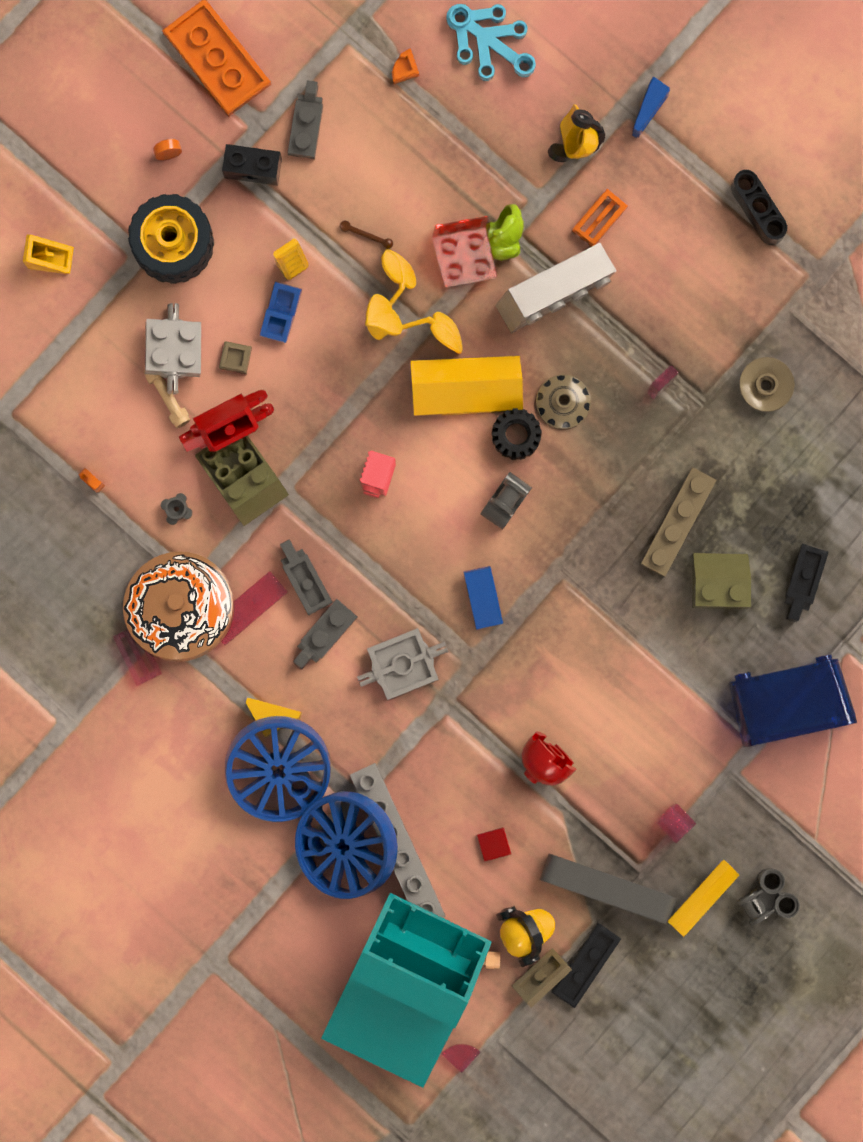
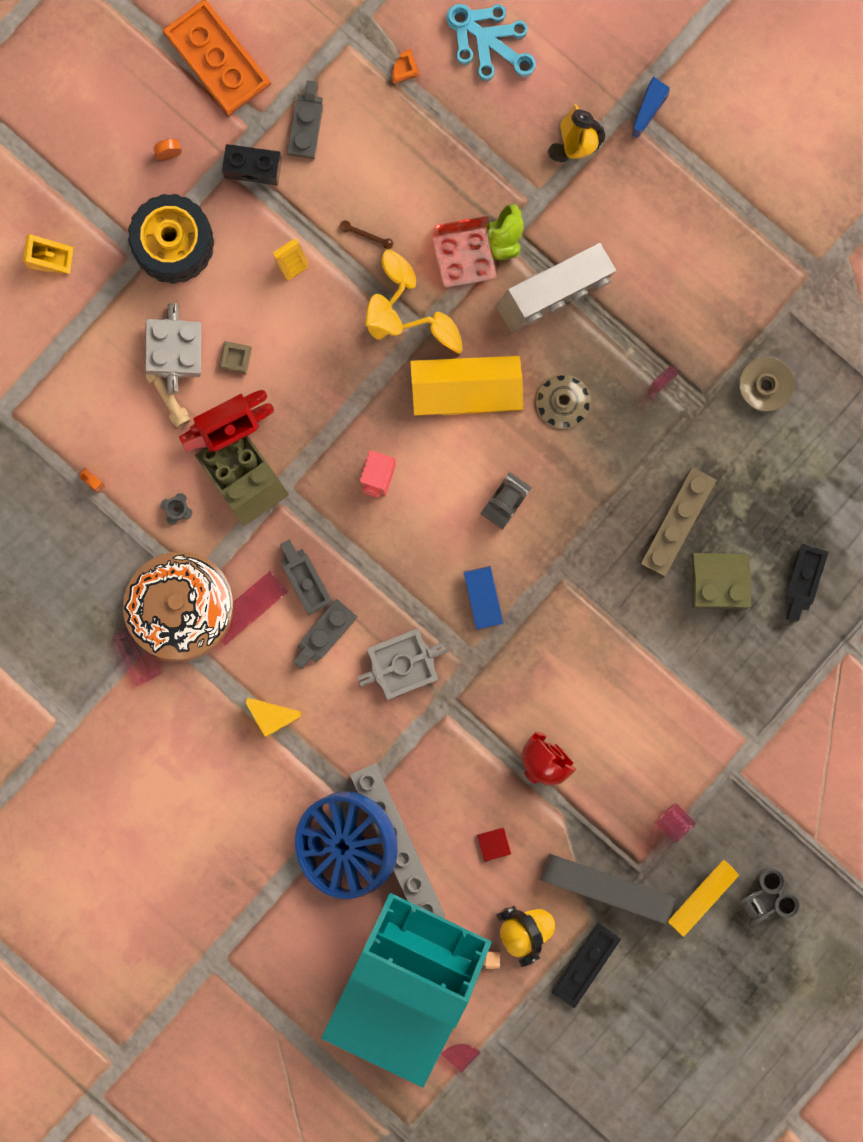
(281, 312): blue slope -> none
(291, 771): blue piece -> none
(516, 417): black tyre -> none
(541, 977): dark tan plate -> none
(585, 235): orange tile -> none
(759, 194): black beam -> none
(791, 702): clear blue windscreen -> none

